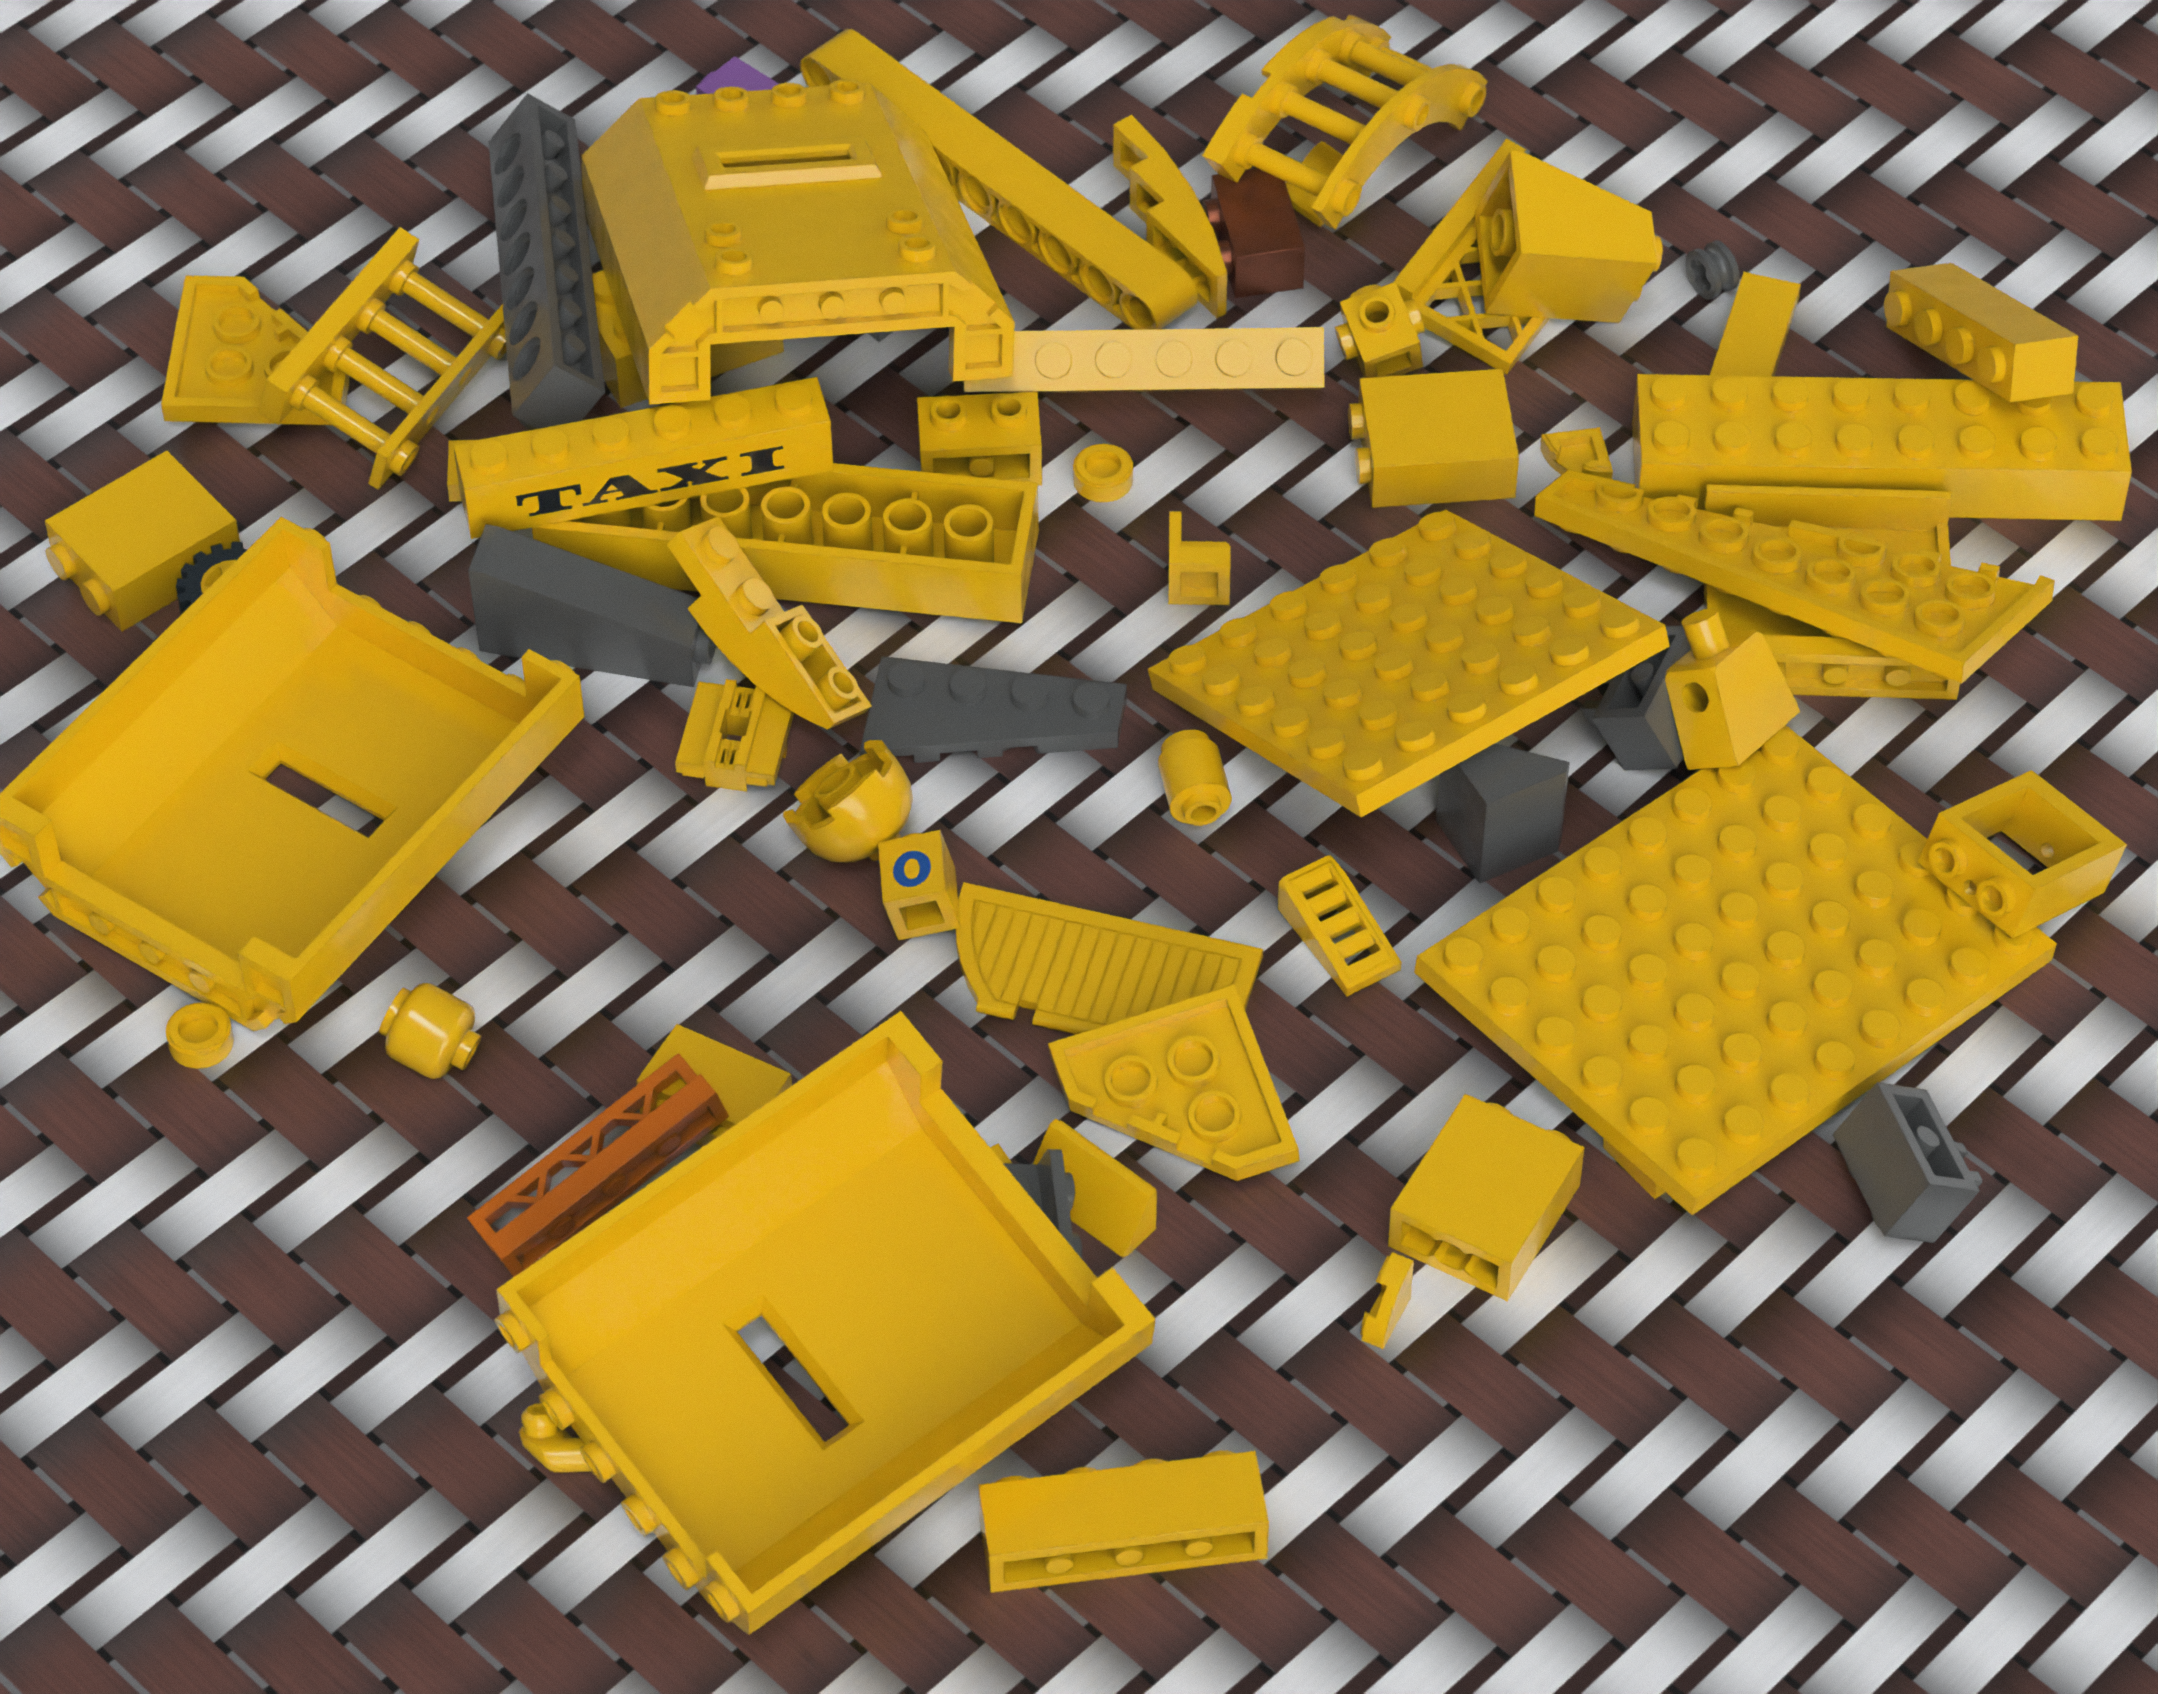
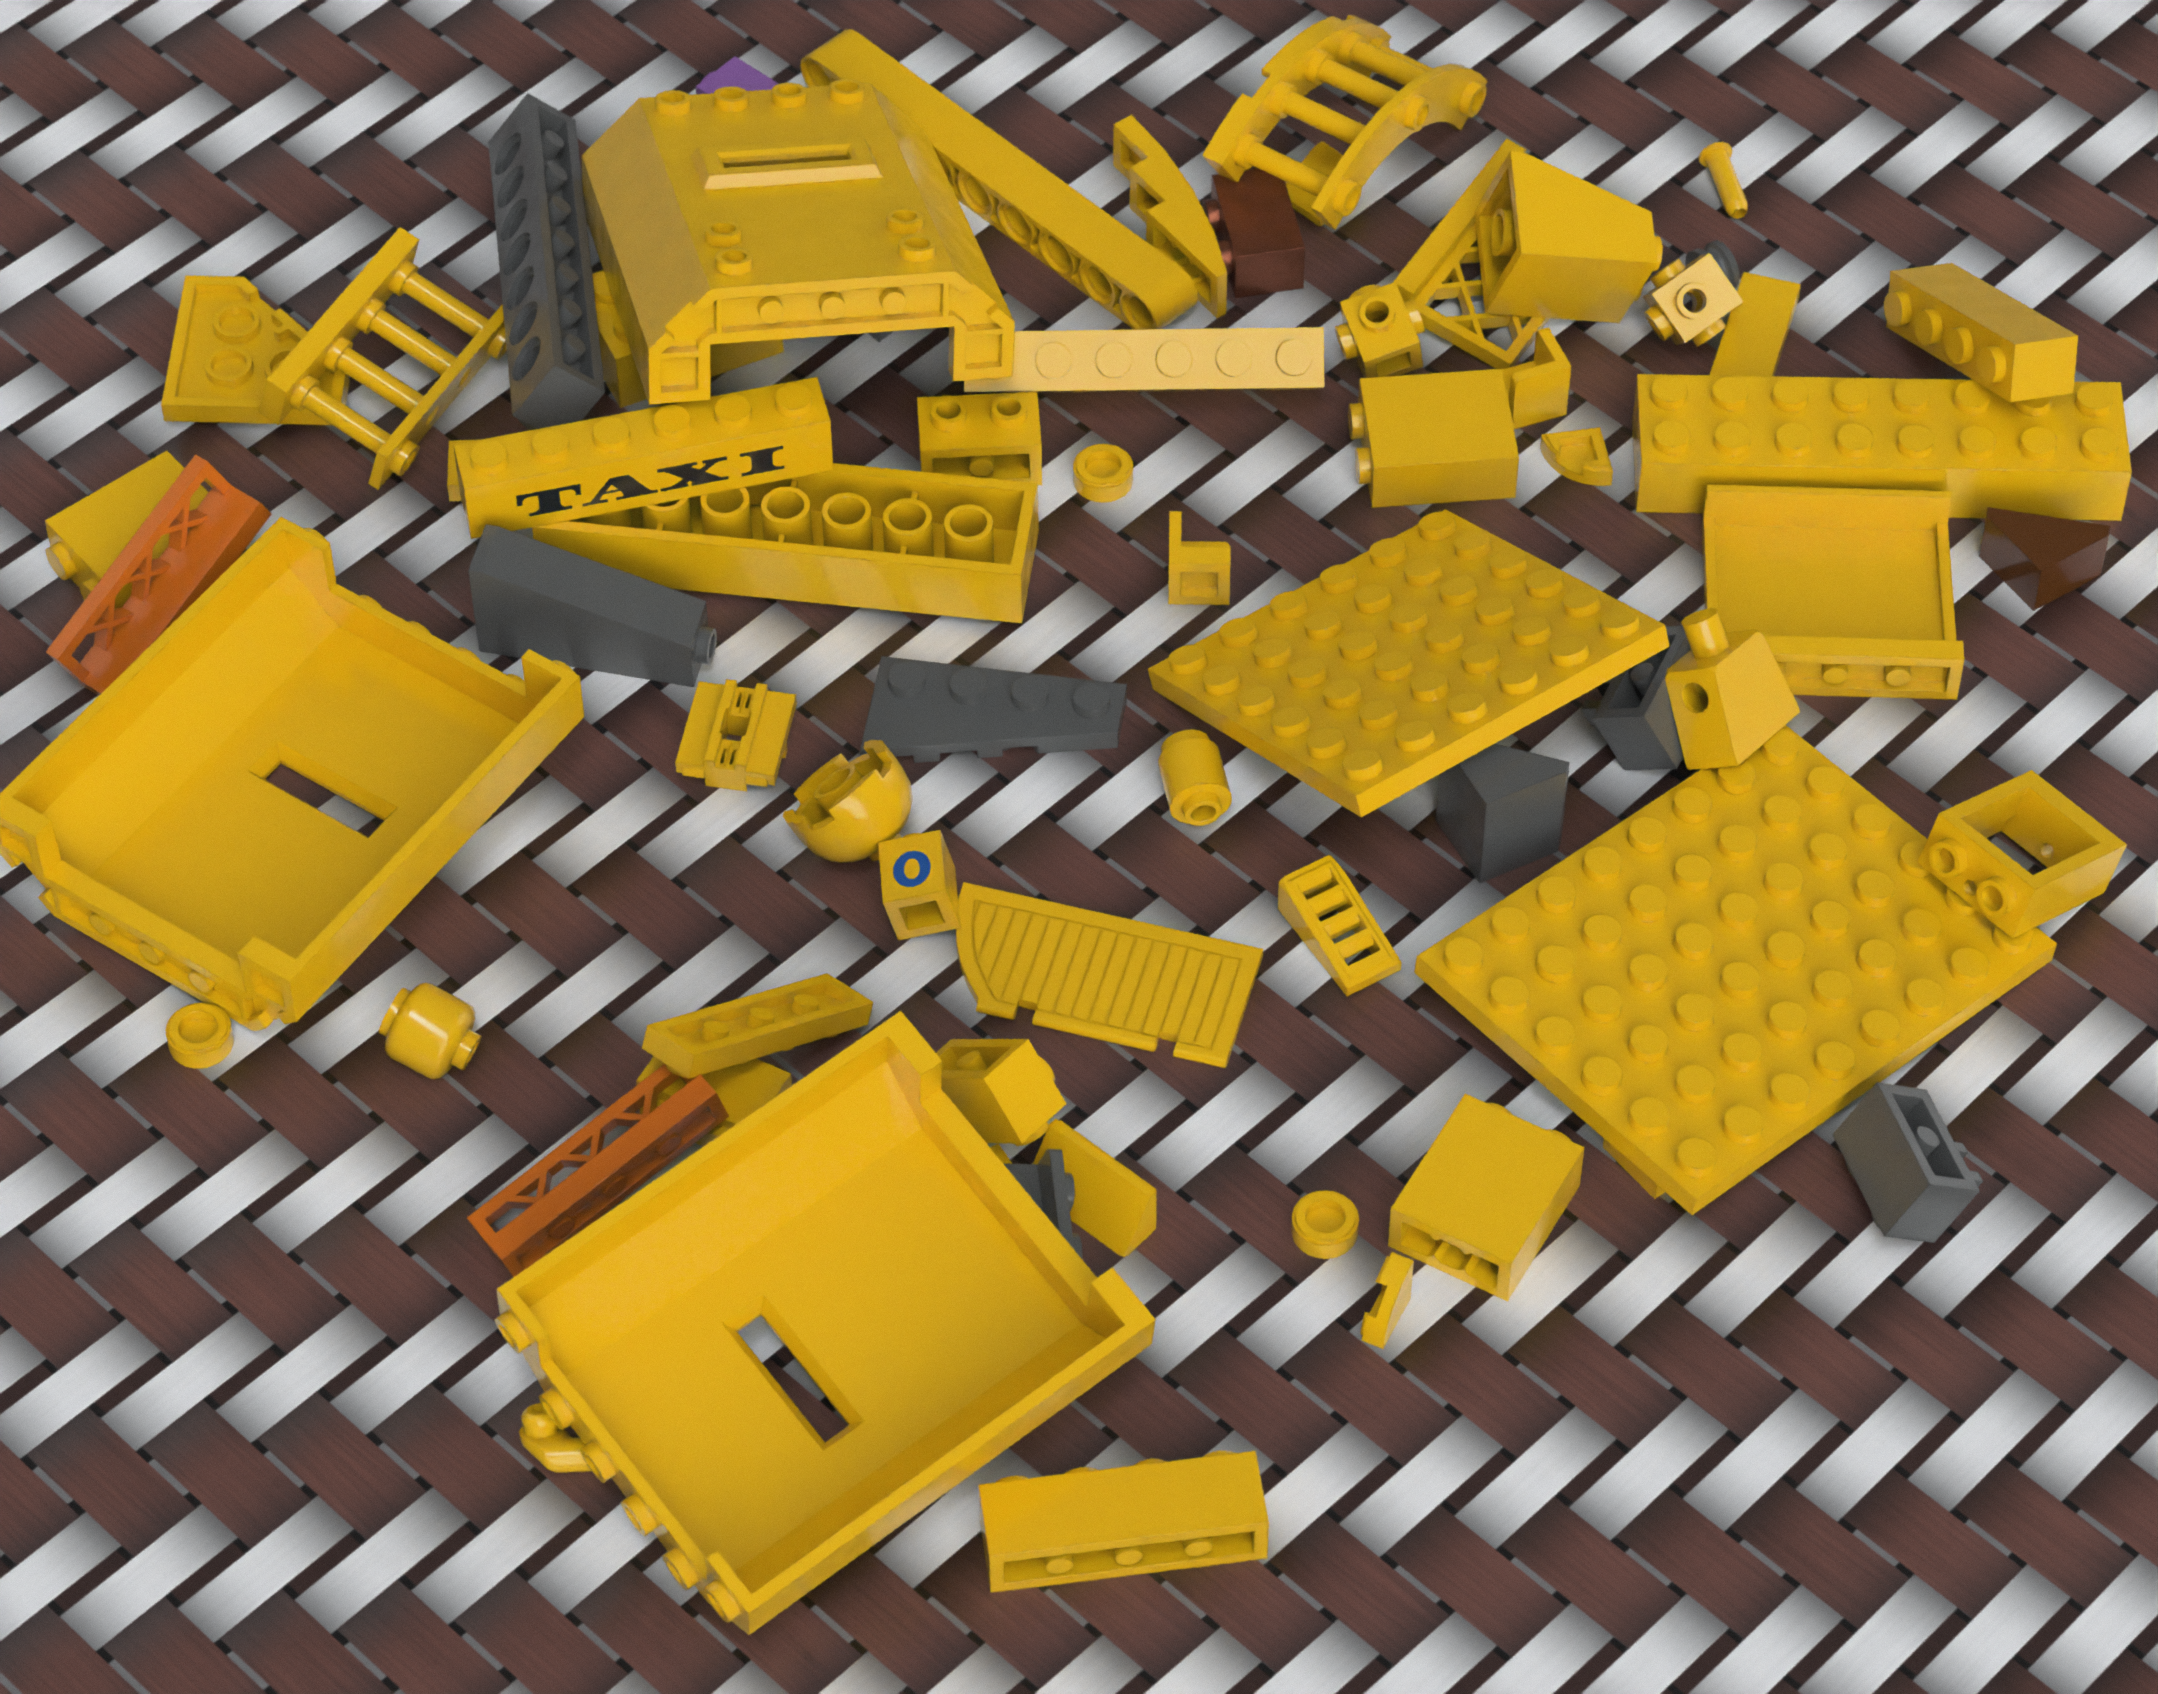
(198, 553): none -> orange fence
(756, 1025): none -> yellow plate
(771, 647): yellow slope -> none
(1000, 1088): none -> yellow brick
(1182, 1083): yellow plate -> none
(1325, 1224): none -> yellow tile
(1539, 387): none -> yellow panel
(1710, 294): none -> yellow brick
(1717, 159): none -> yellow piece
(1820, 575): yellow wing -> none
(2042, 554): none -> reddish brown slope

